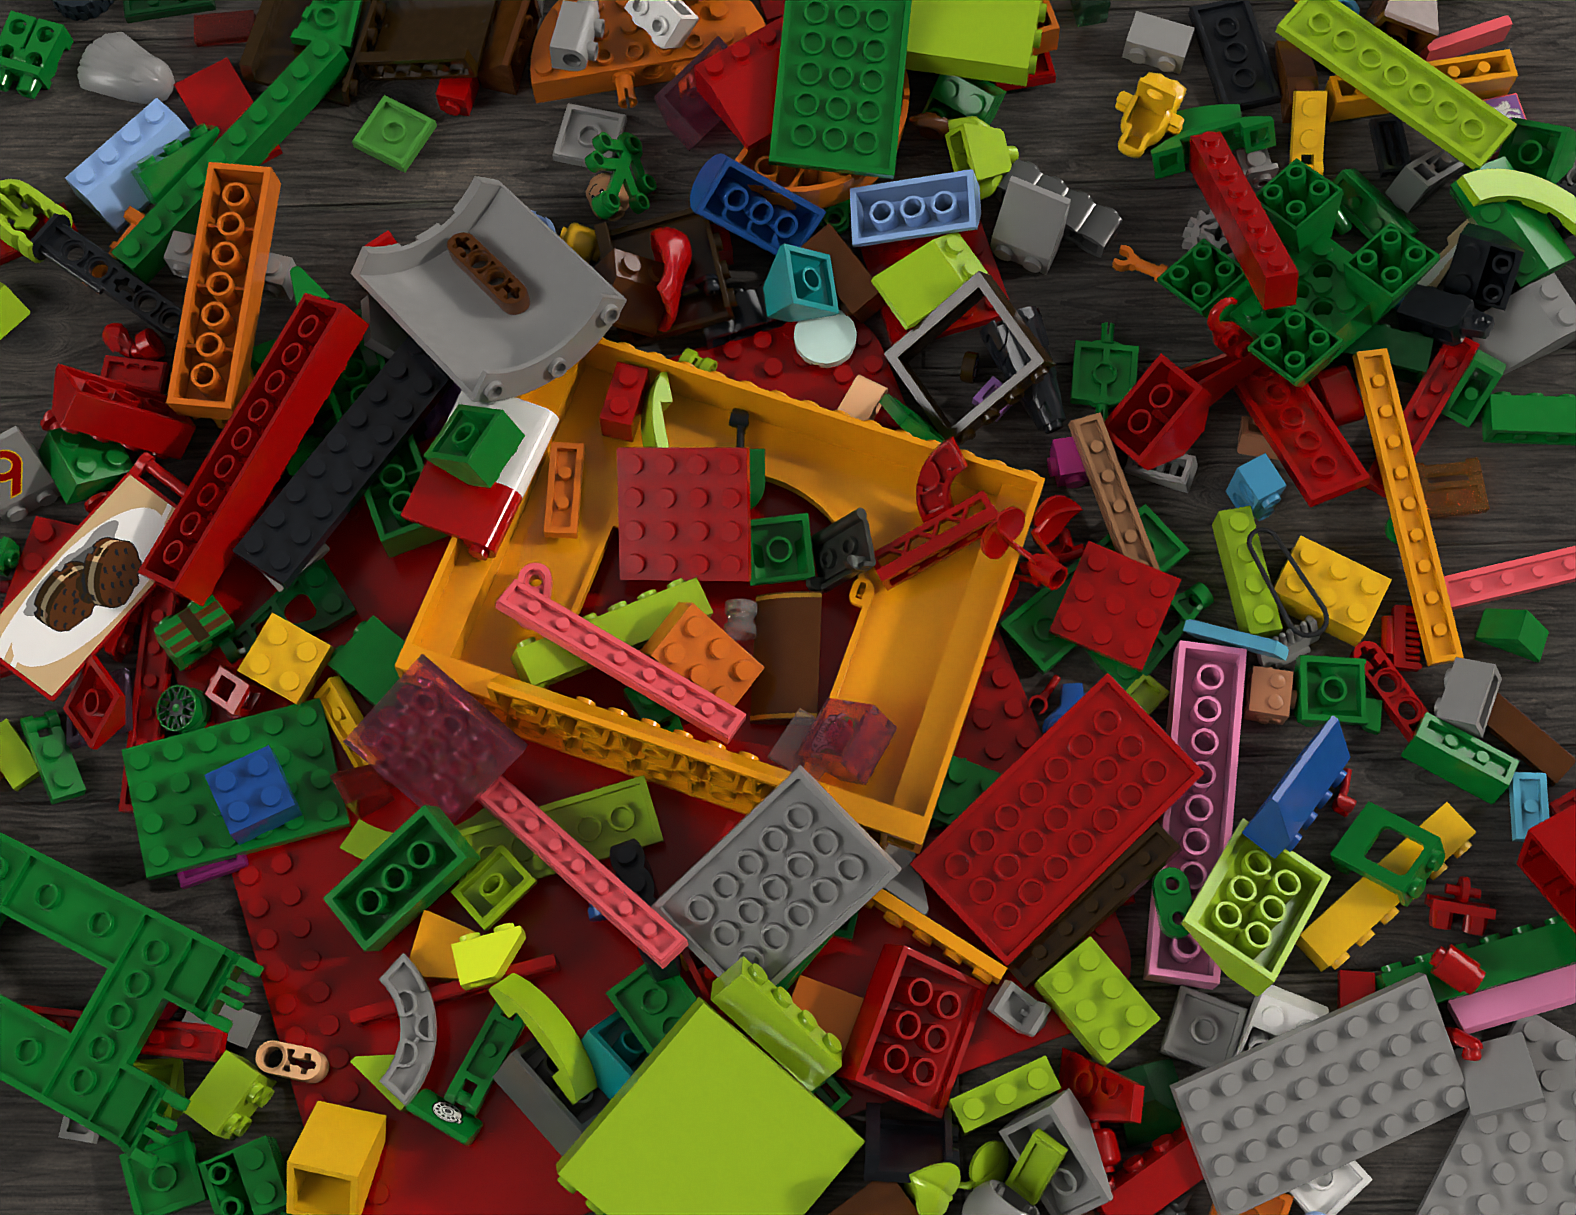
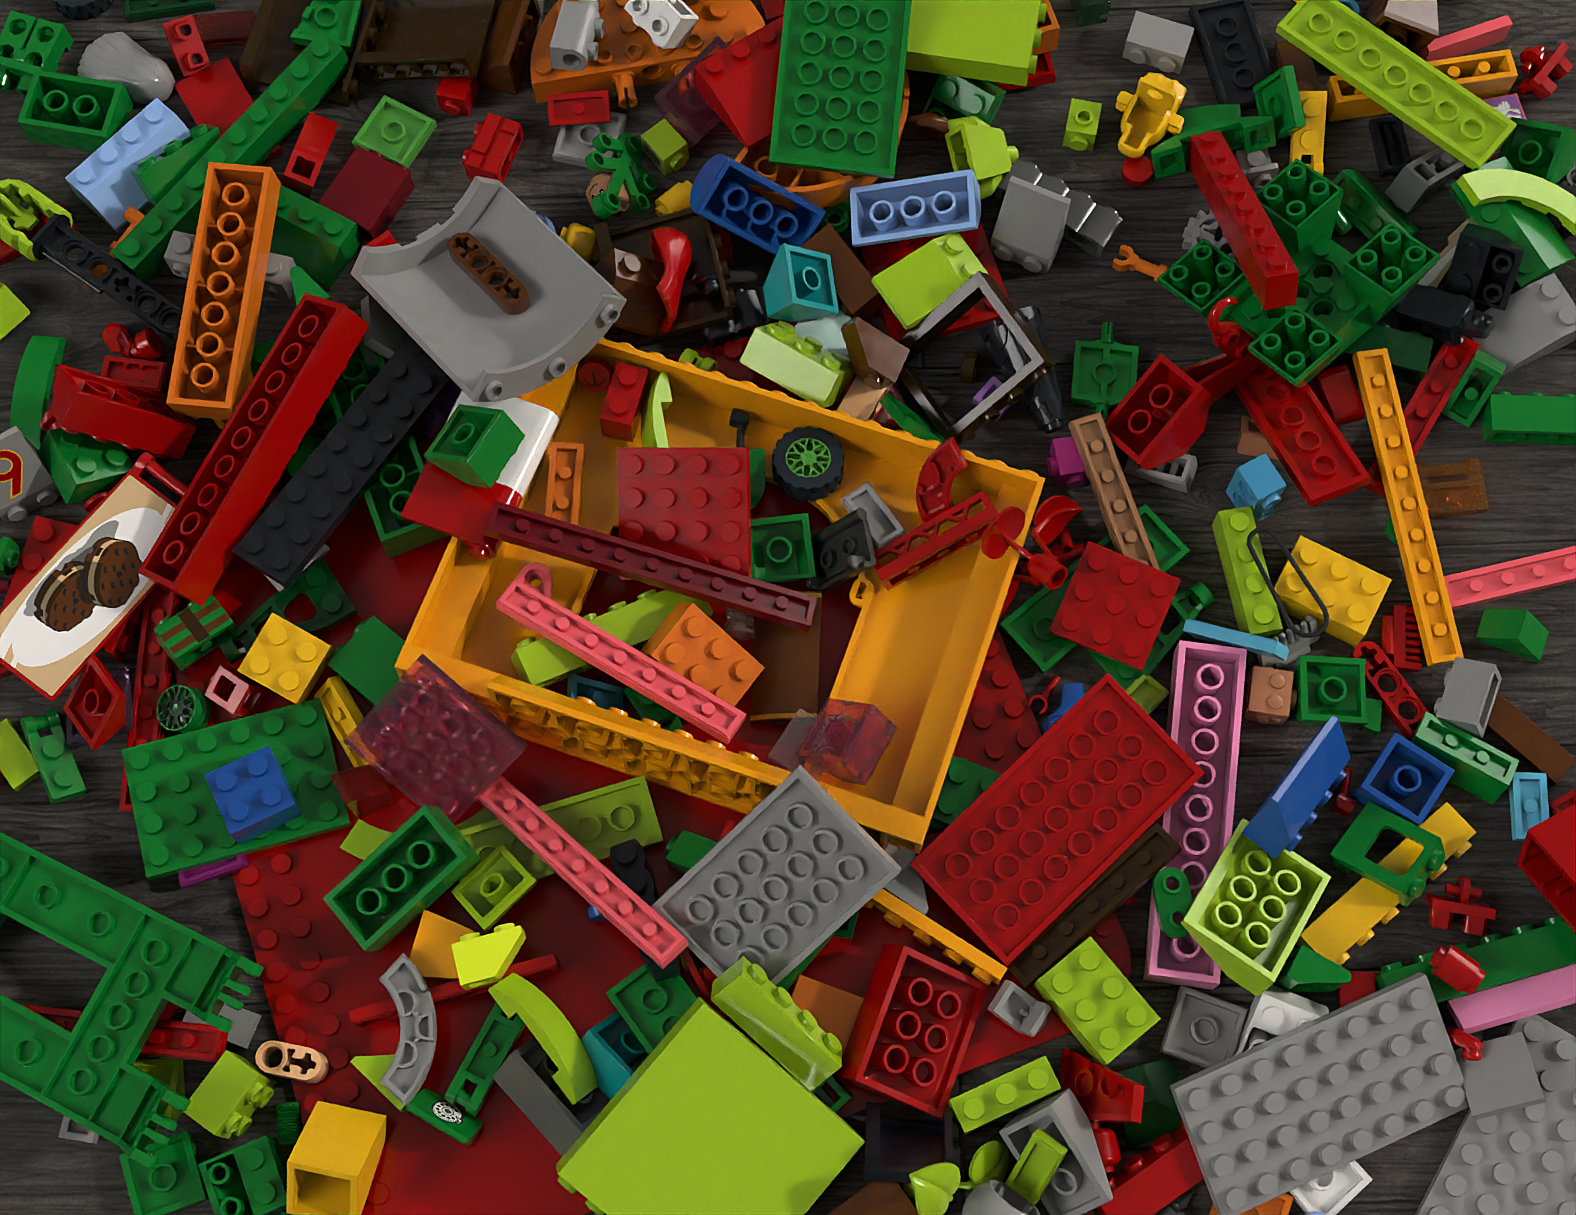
(34, 385): none -> green slope
(73, 110): none -> green brick
(186, 45): none -> red hips
(286, 1133): none -> green piece
(309, 154): none -> red slope
(314, 237): none -> green slope
(369, 191): none -> dark red brick
(493, 149): none -> red brick
(579, 108): none -> red panel
(595, 374): none -> red tile
(601, 693): none -> dark azure slope
(650, 566): none -> dark red plate
(665, 147): none -> lime brick
(674, 199): none -> yellow brick
(686, 850): none -> green slope
(798, 363): none -> lime brick
(807, 464): none -> black wheel
(873, 353): none -> reddish brown slope
(882, 523): none -> light grey tile
(1082, 125): none -> lime brick
(1137, 171): none -> red tile
(1280, 99): none -> green tile
(1311, 973): none -> green tile
(1403, 780): none -> blue brick
(1539, 65): none -> red hips

